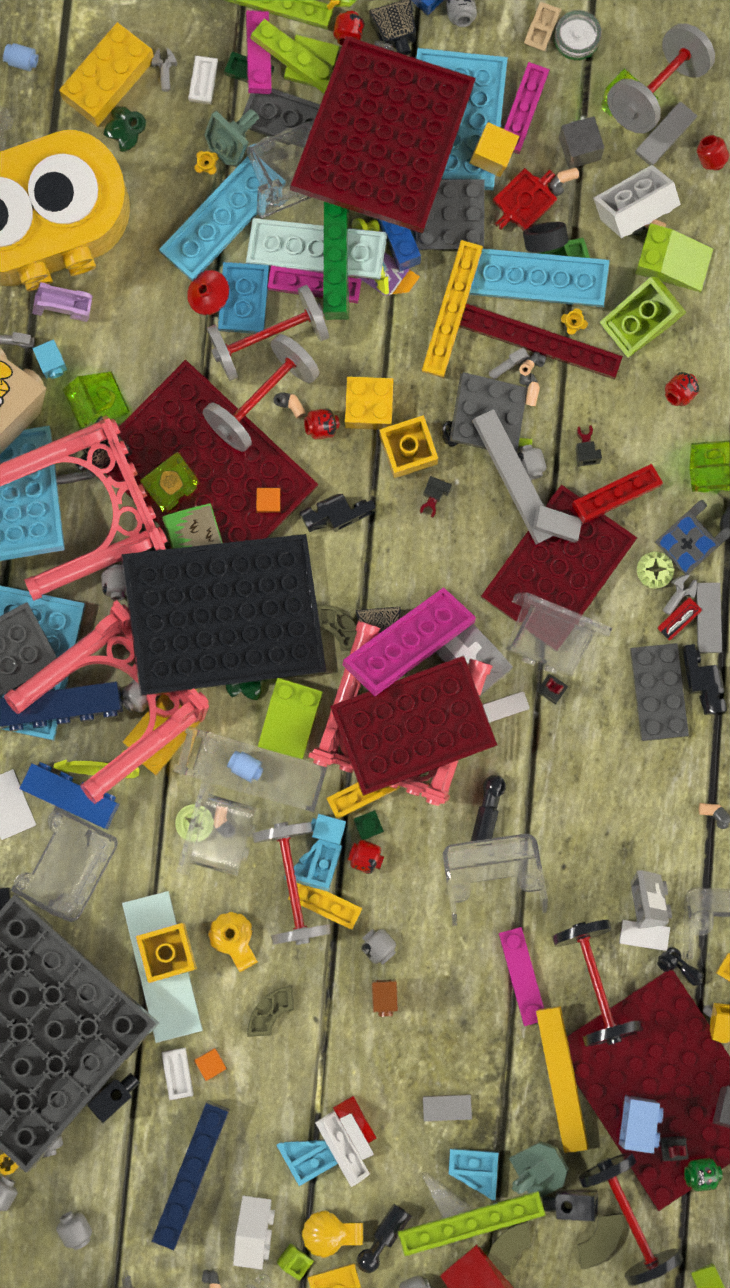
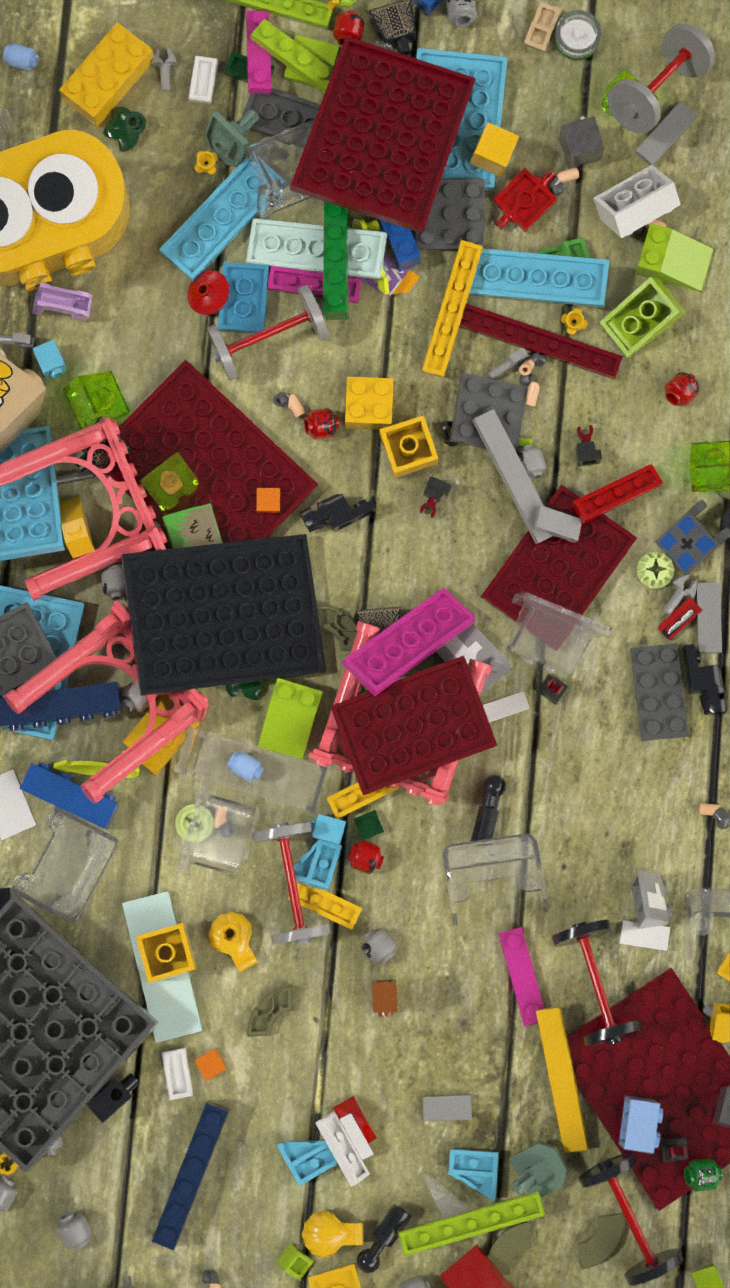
(75, 527): none -> yellow slope
(252, 1233): white brick -> none
(293, 359): light grey piece -> none
(526, 102): dark pink plate -> none
(545, 237): black tyre -> none
(583, 1202): black torso -> none
(668, 962): black piece -> none
(713, 152): red head -> none

